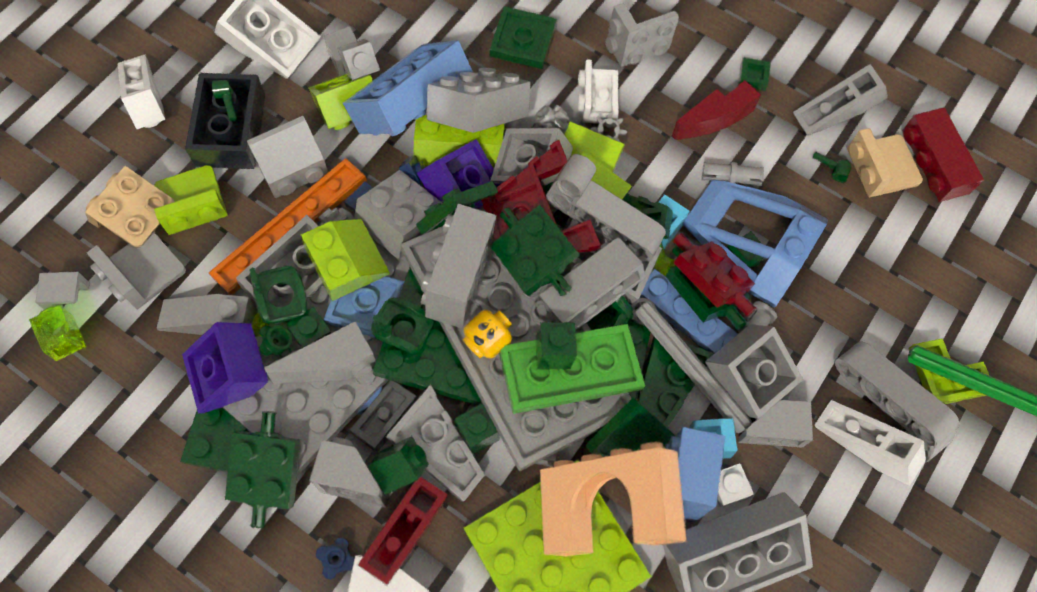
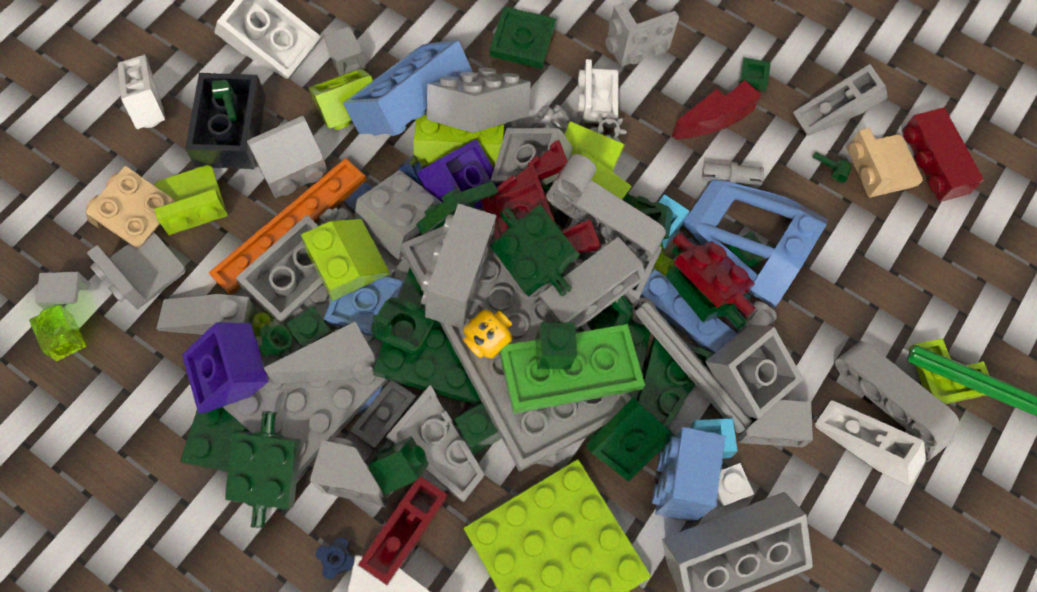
(265, 281): dark green piece -> none
(358, 59): light grey brick -> none
(653, 490): light nougat arch -> none

